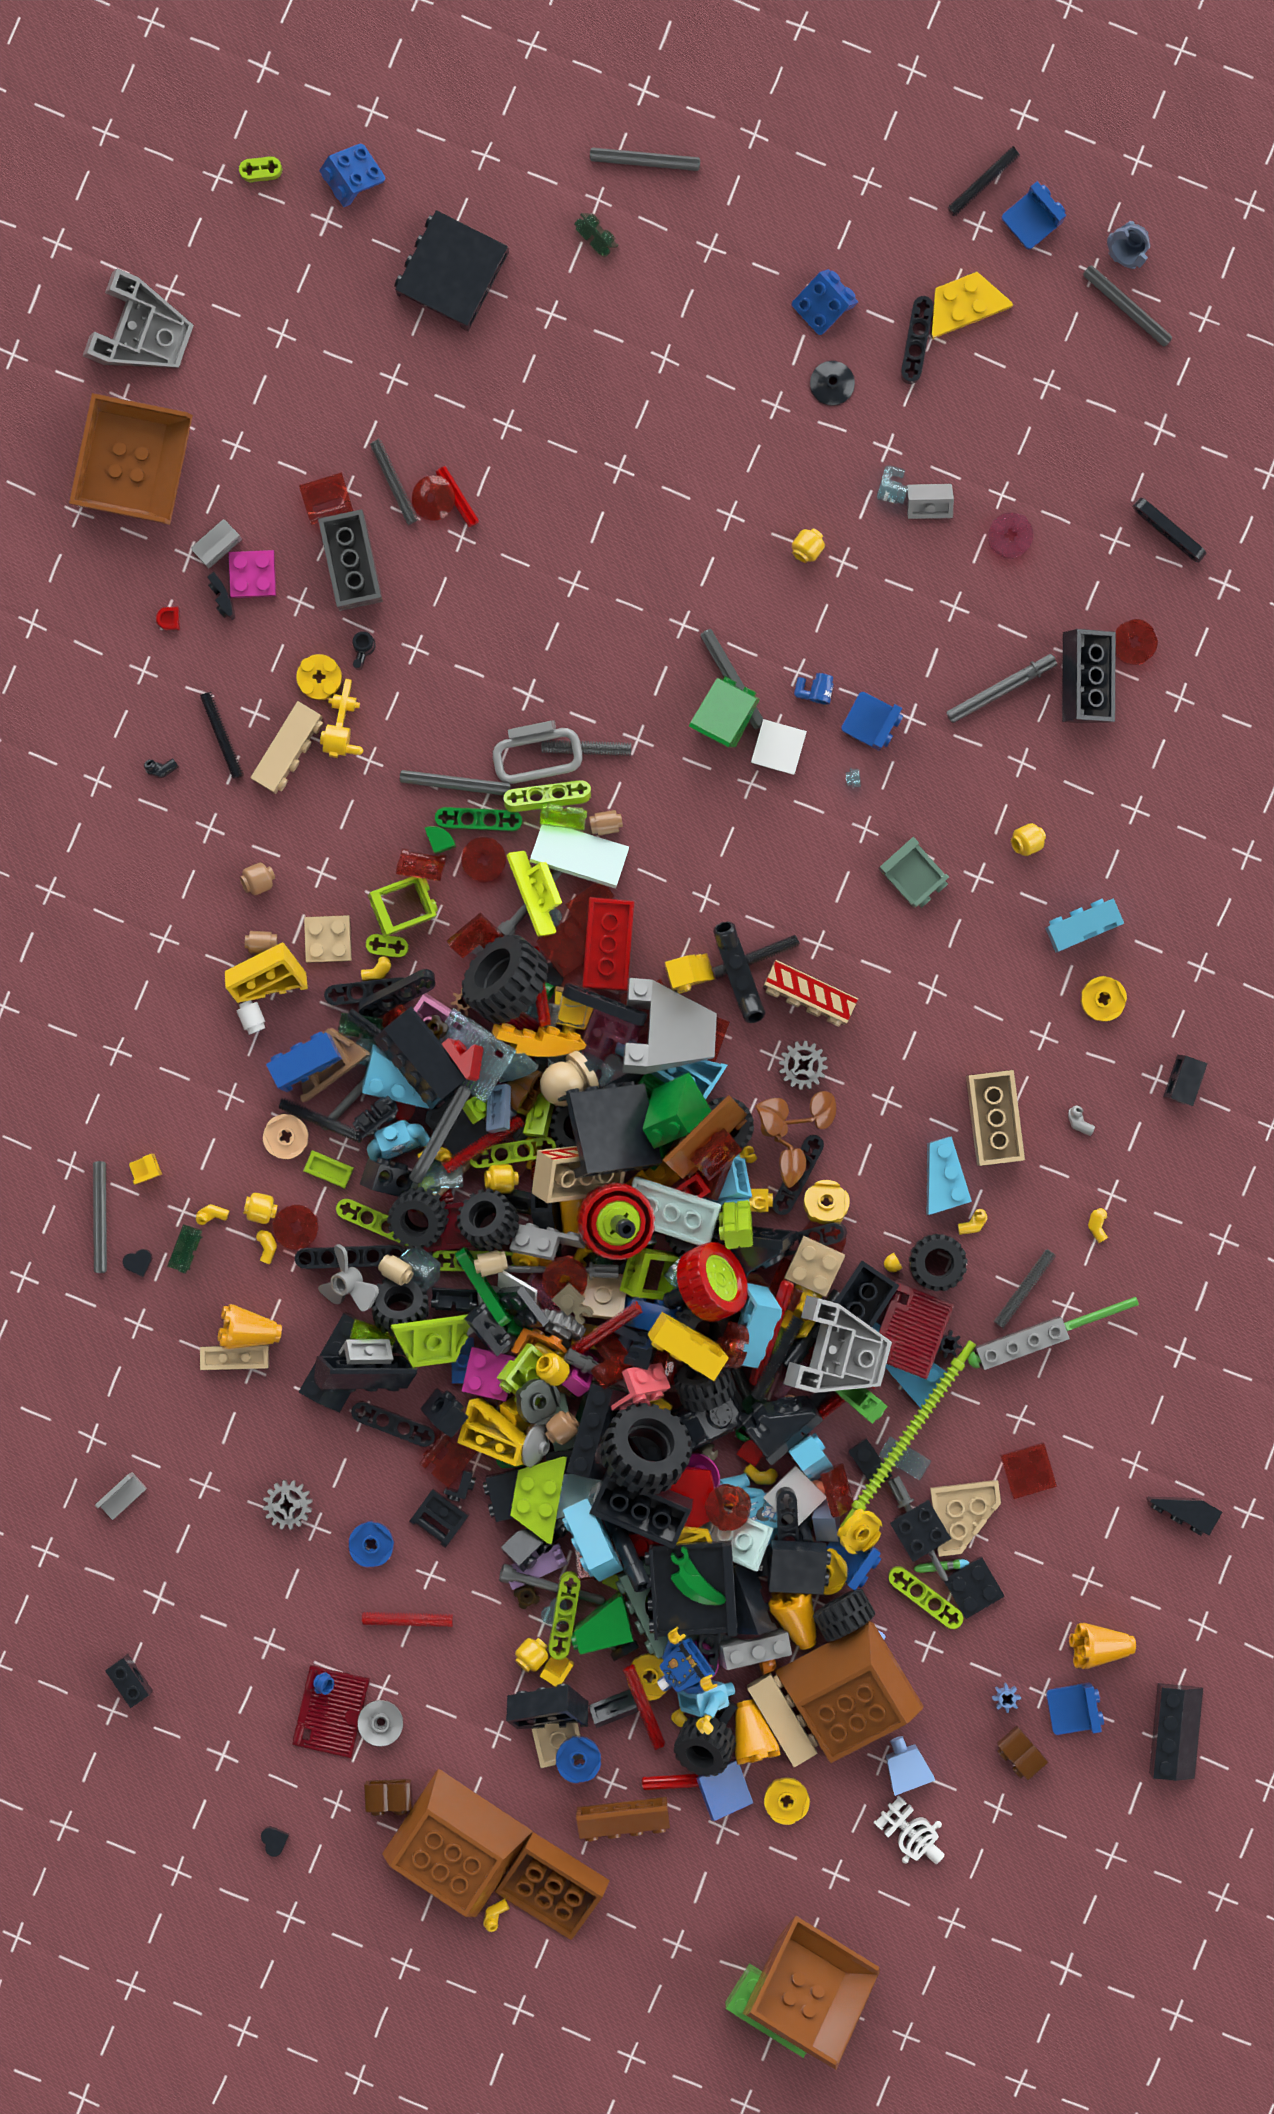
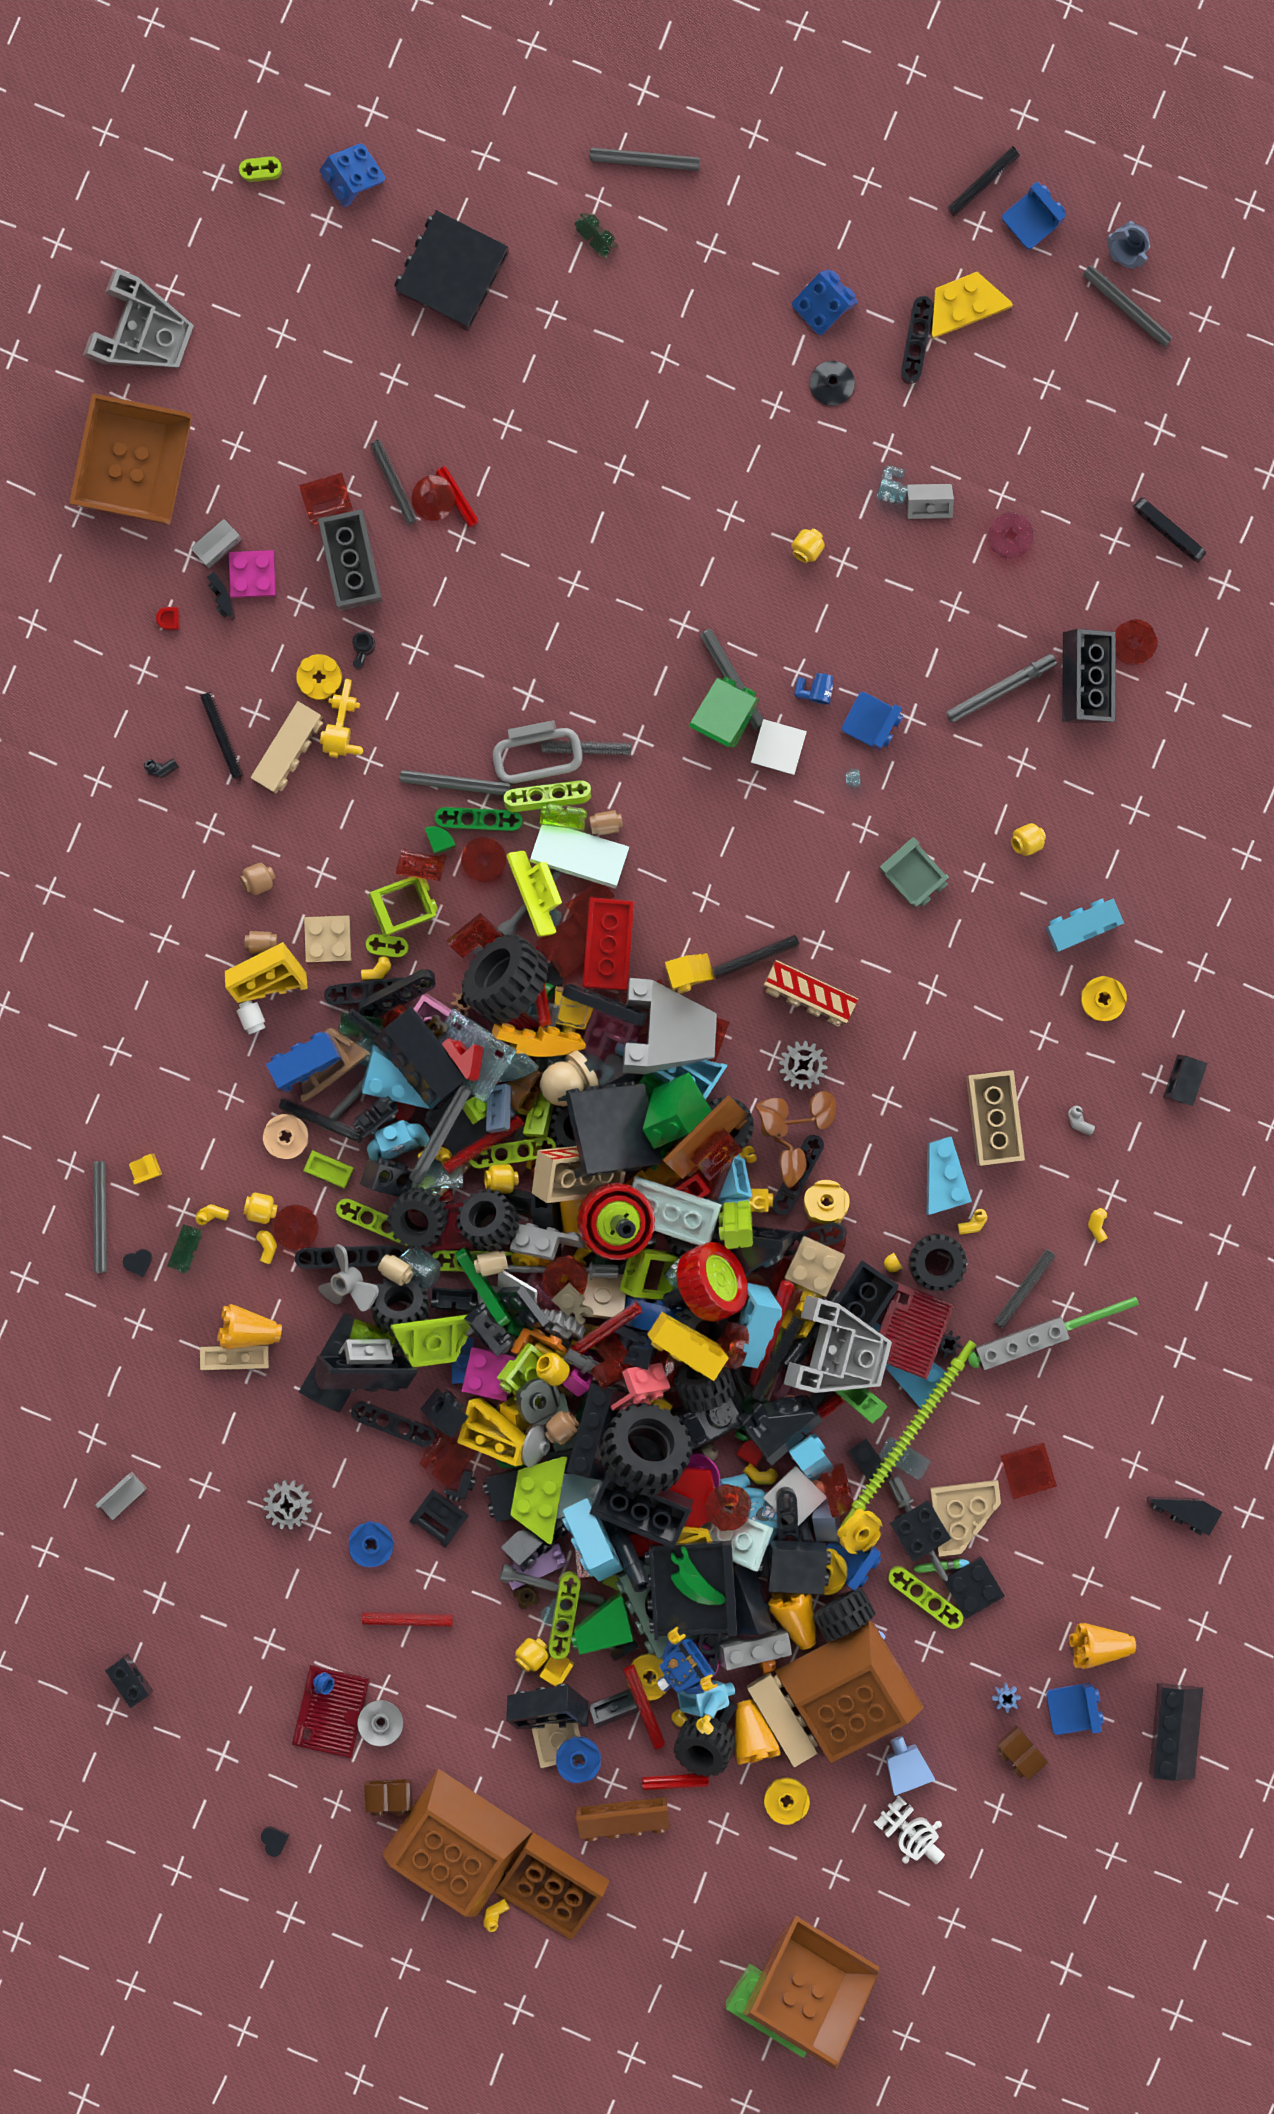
(725, 1792): tile -> none
(738, 972): black plate -> none

